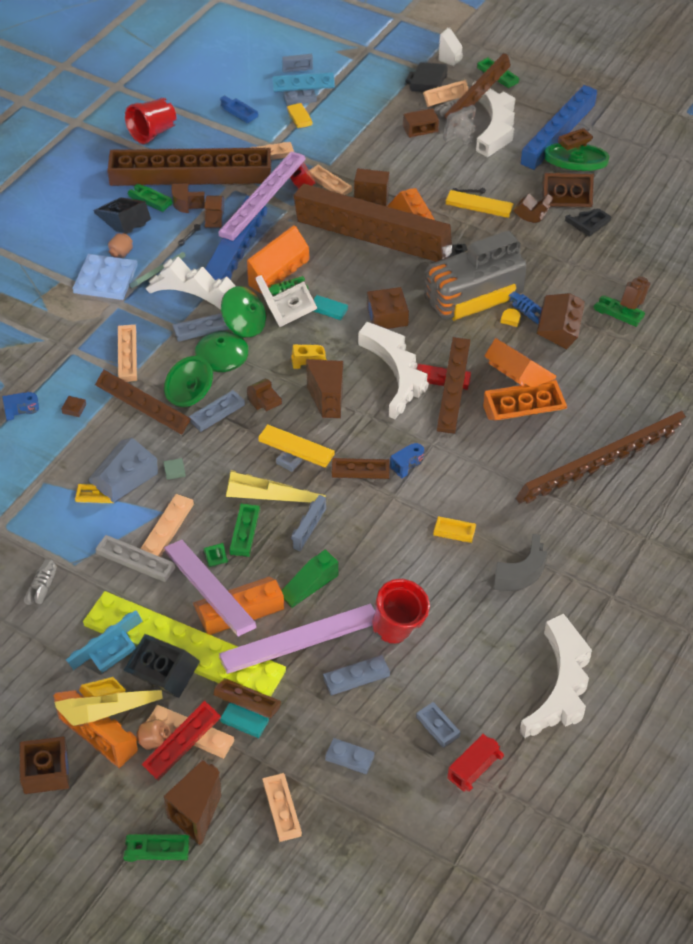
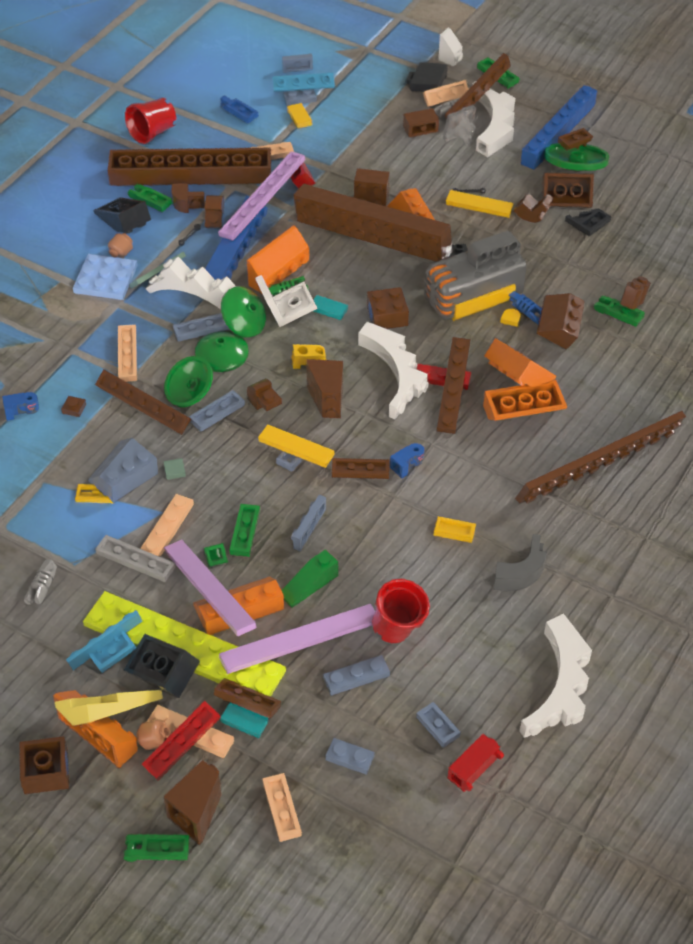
(101, 688): yellow tile -> none
(257, 488): light yellow wedge -> none
(330, 181): light nougat tile -> none

